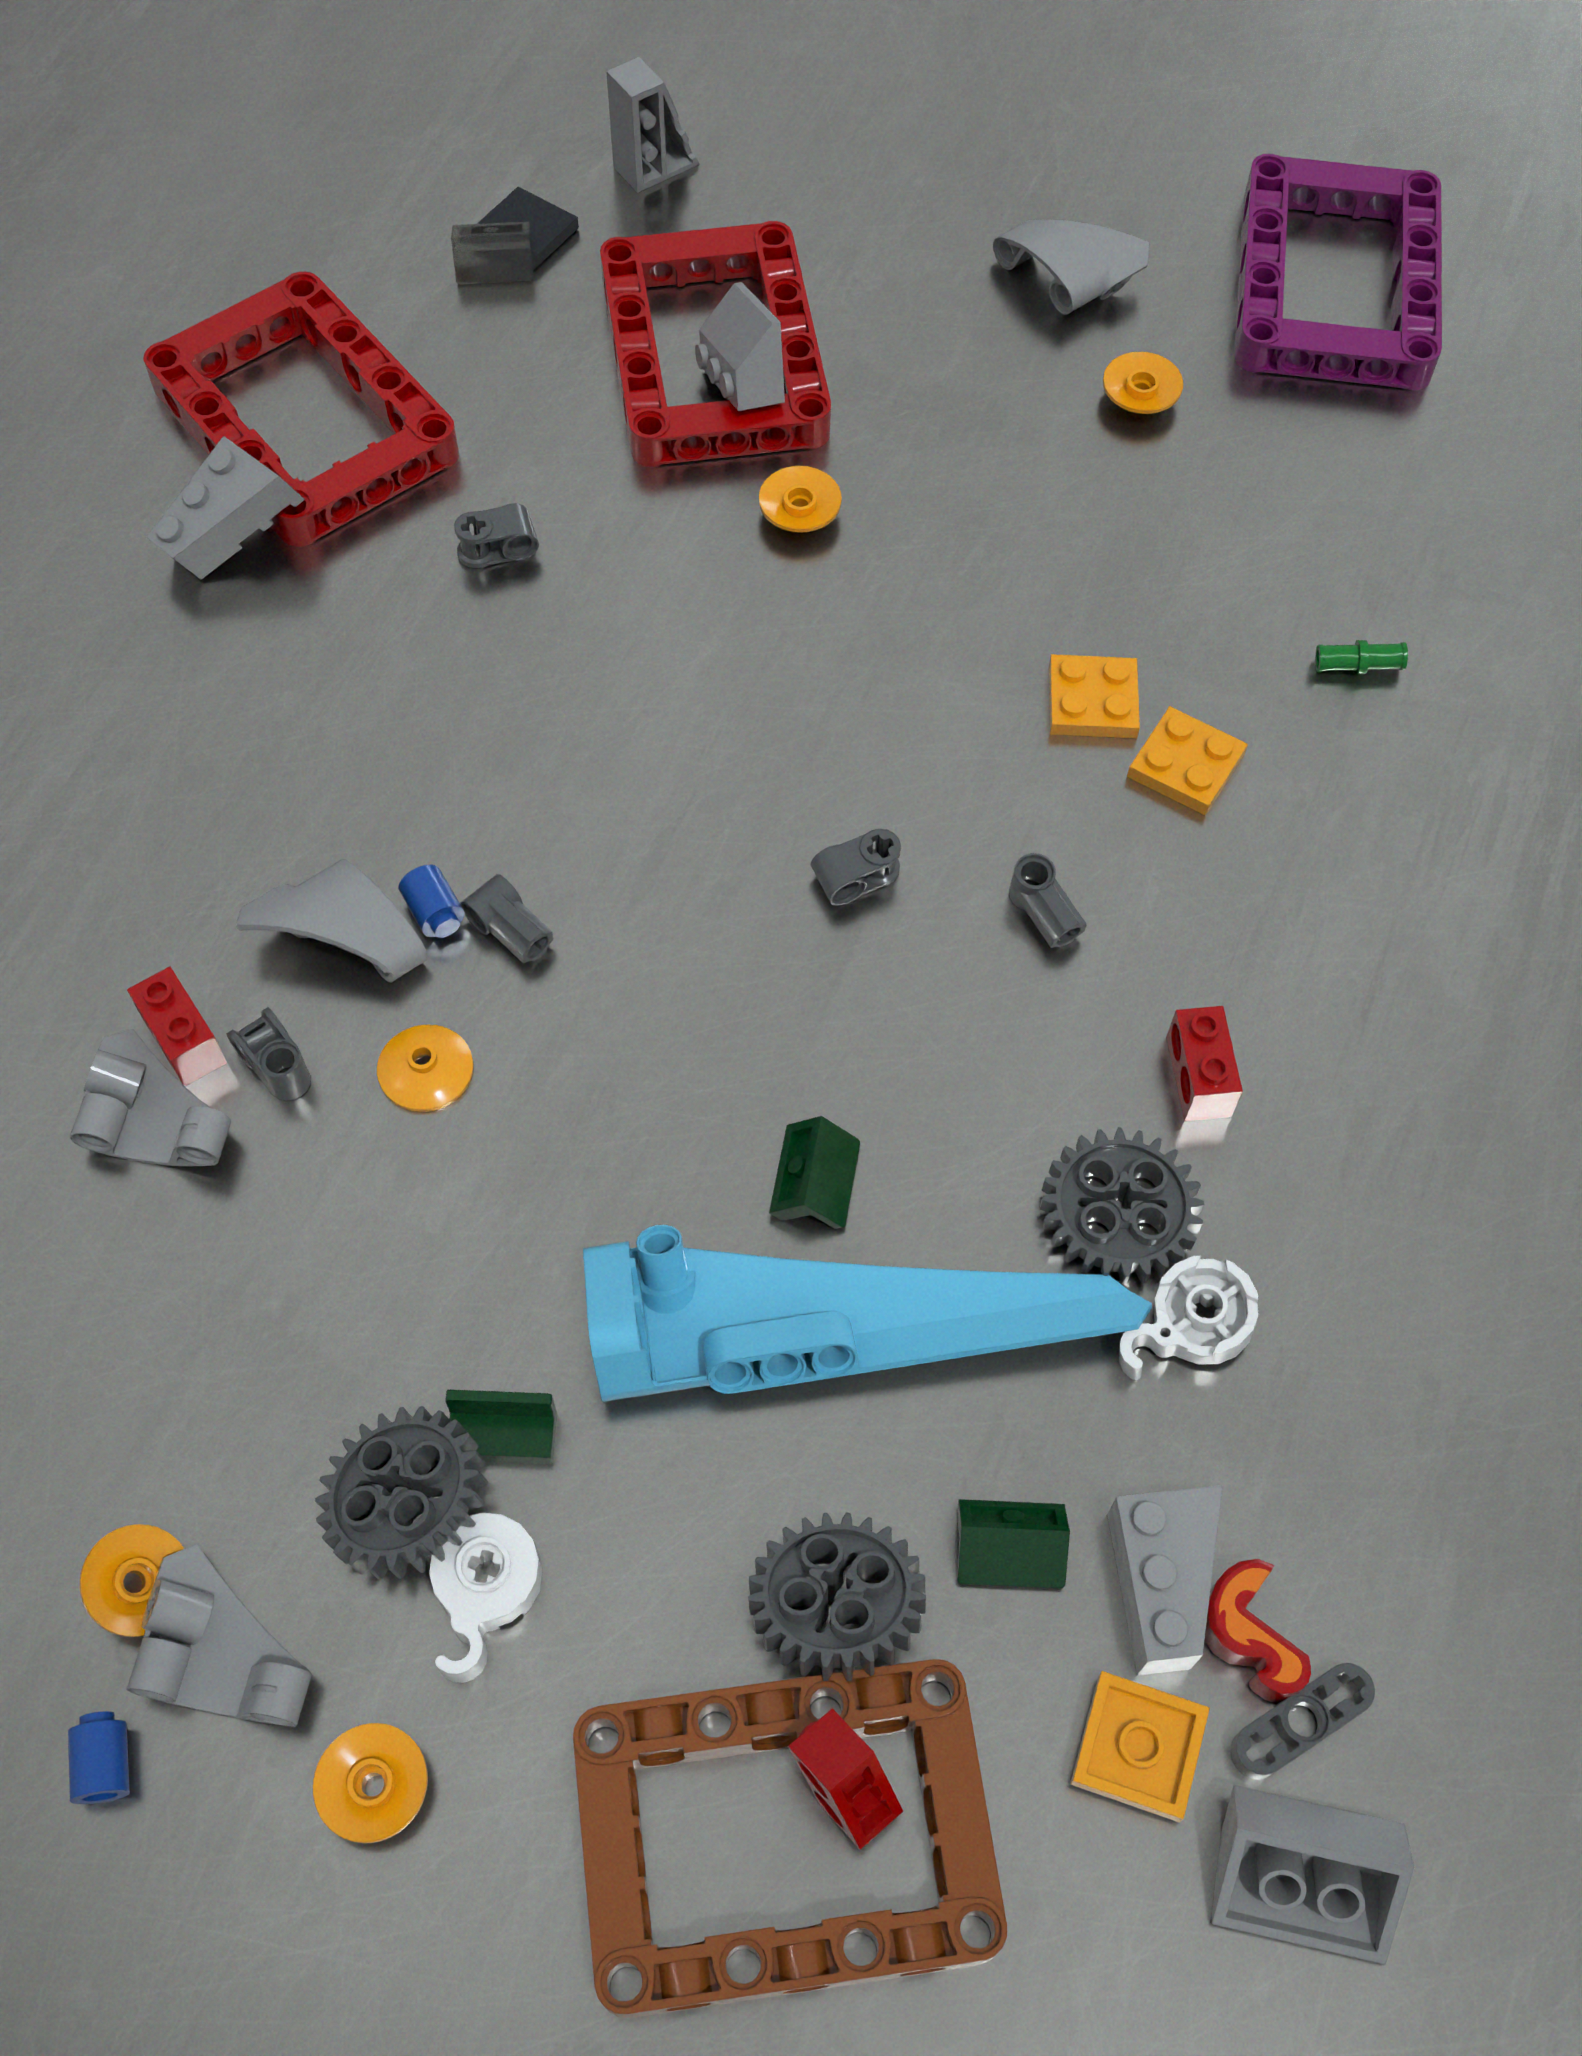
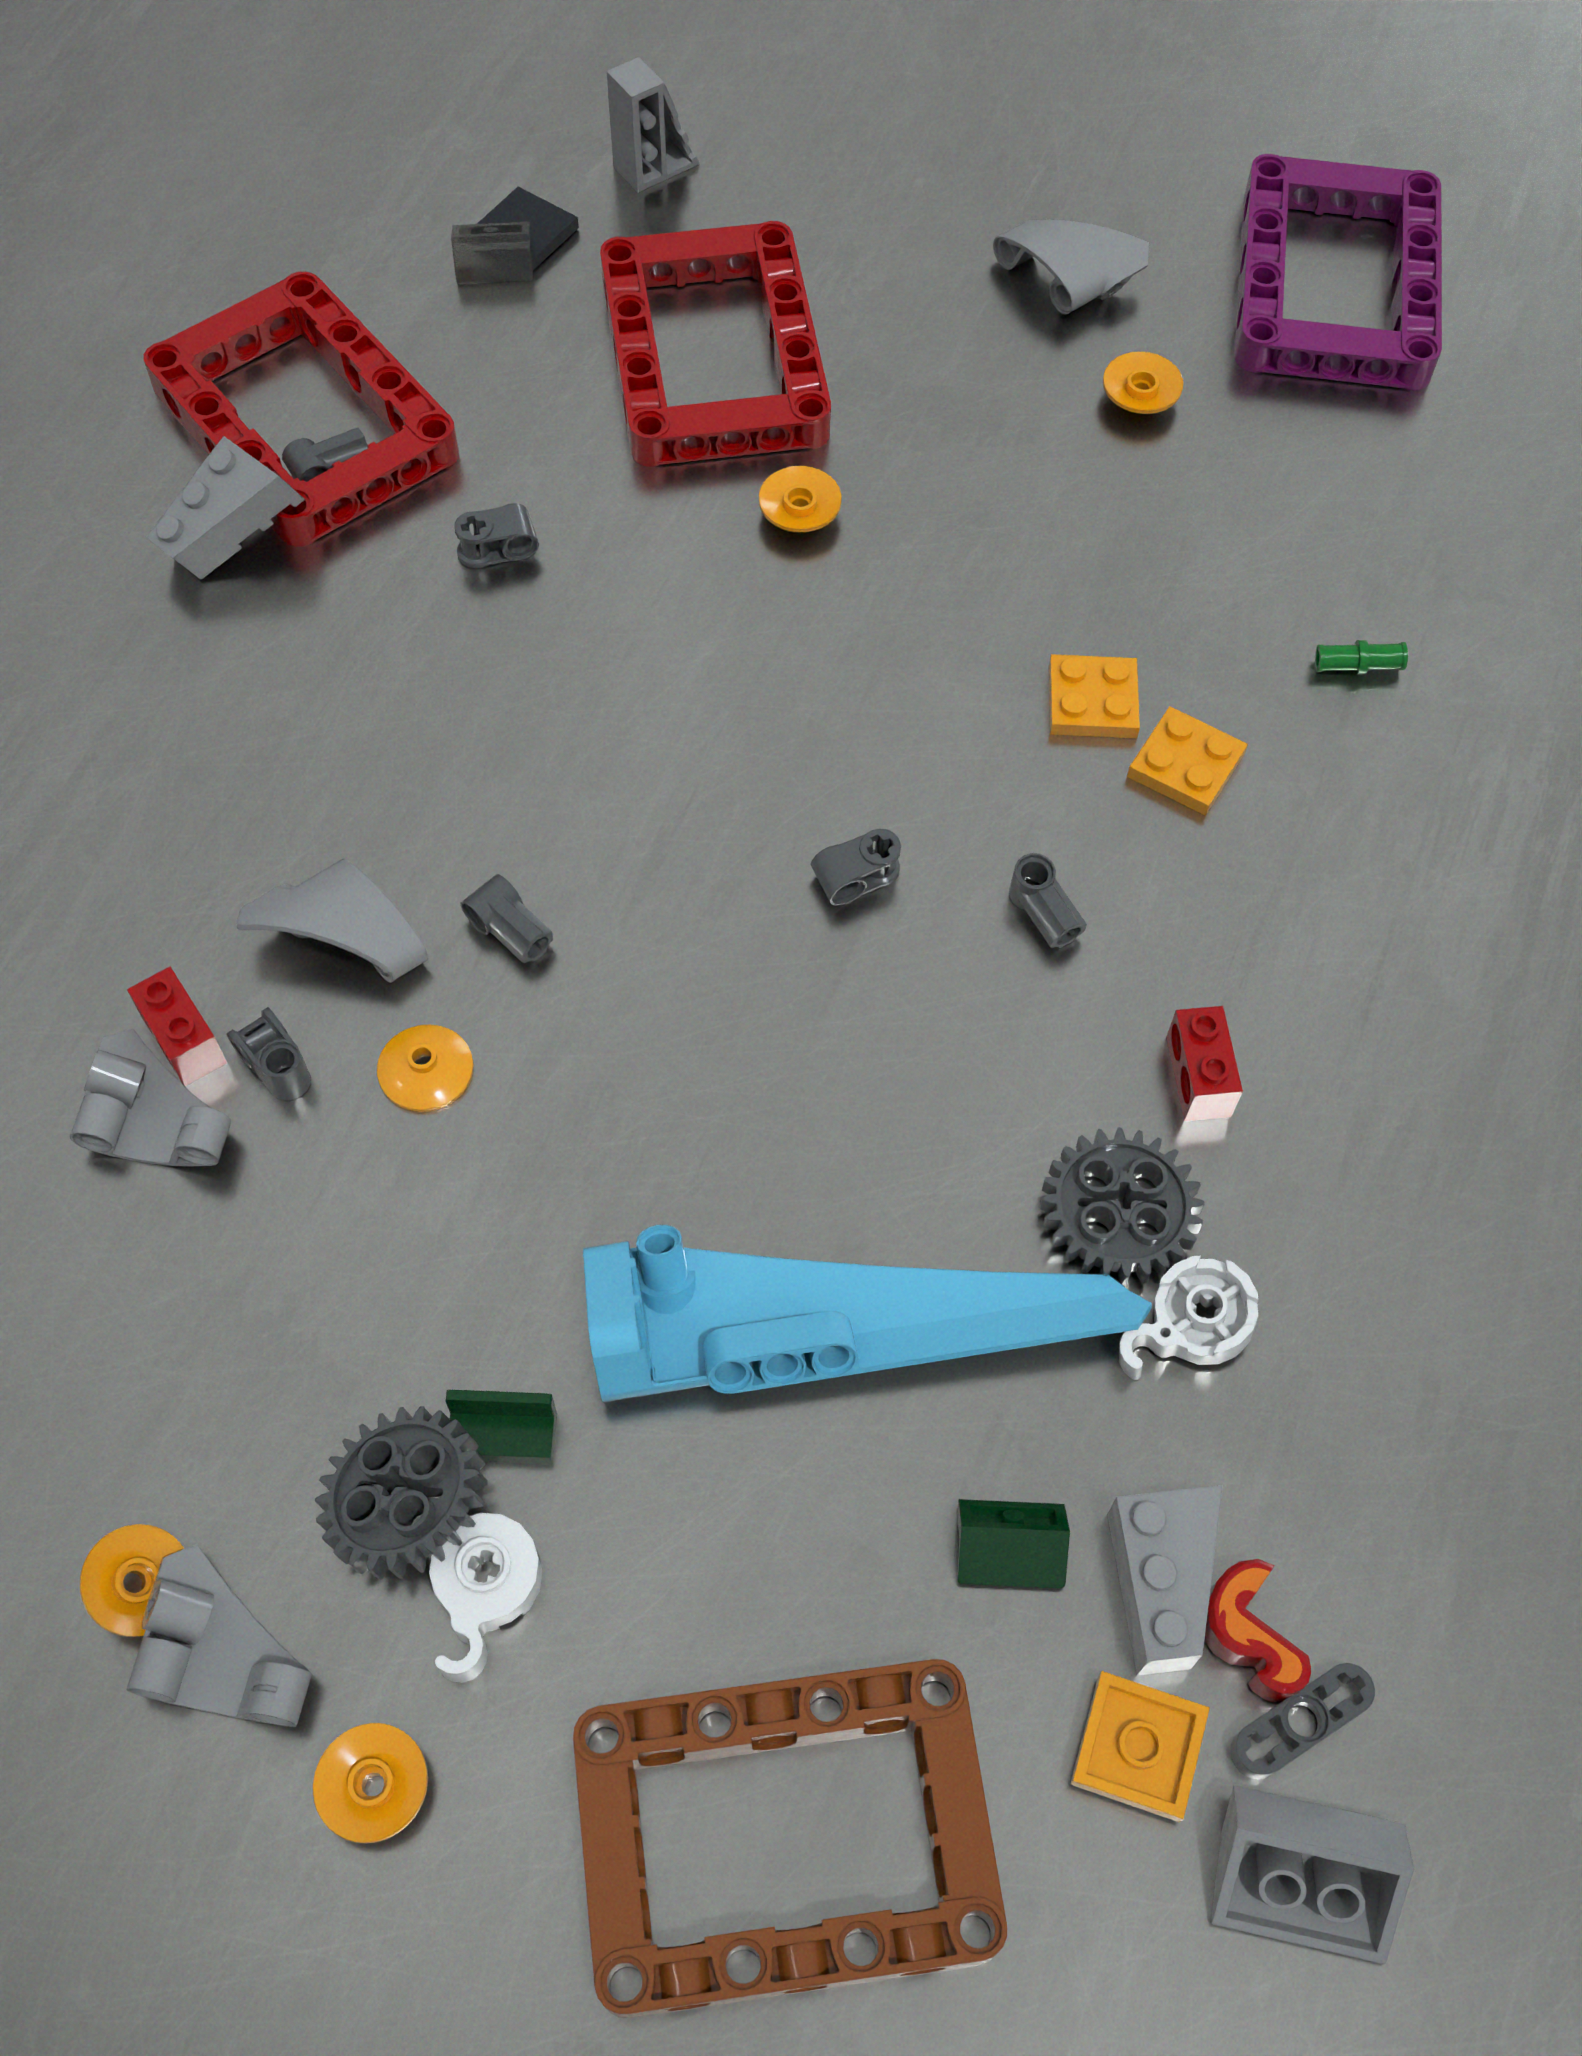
(98, 1759): blue brick -> none
(309, 459): none -> dark grey piece
(431, 901): blue brick -> none
(743, 350): light grey slope -> none
(815, 1172): dark green panel -> none
(846, 1778): red brick -> none
(883, 1609): dark grey gear -> none

